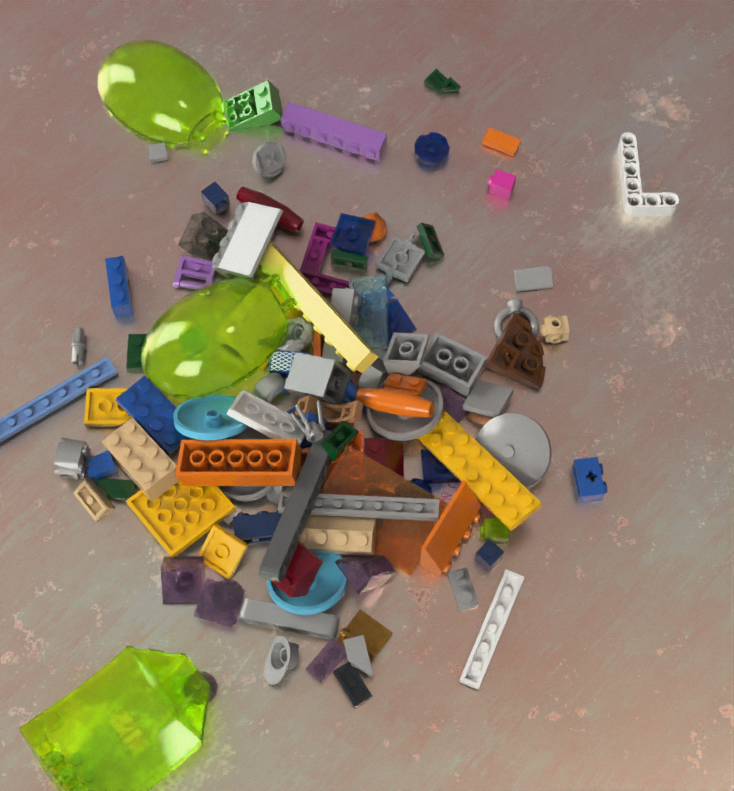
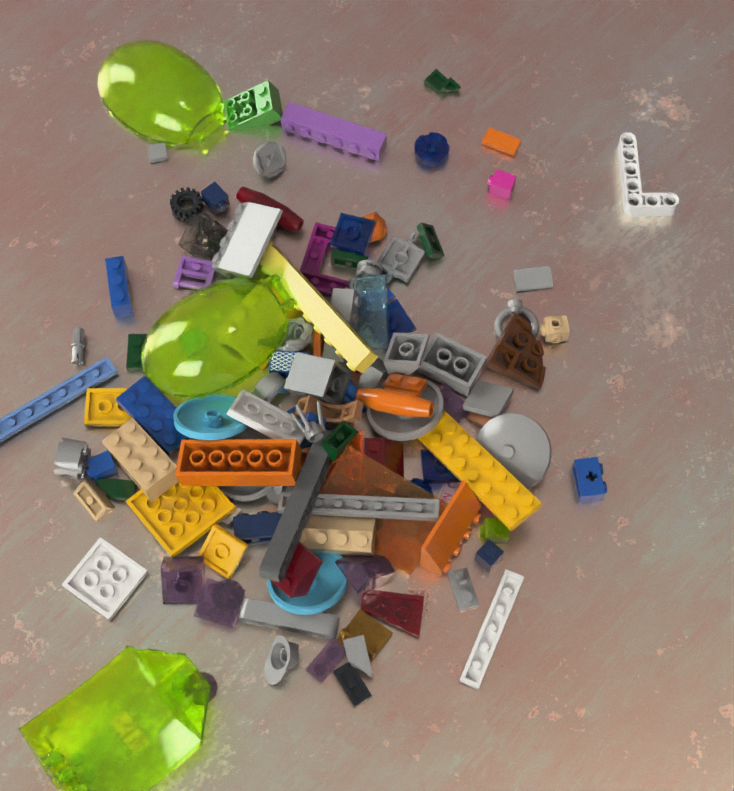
(105, 578): none -> white plate
(183, 196): none -> black tyre
(368, 270): none -> light grey wheel
(395, 609): none -> dark red wing

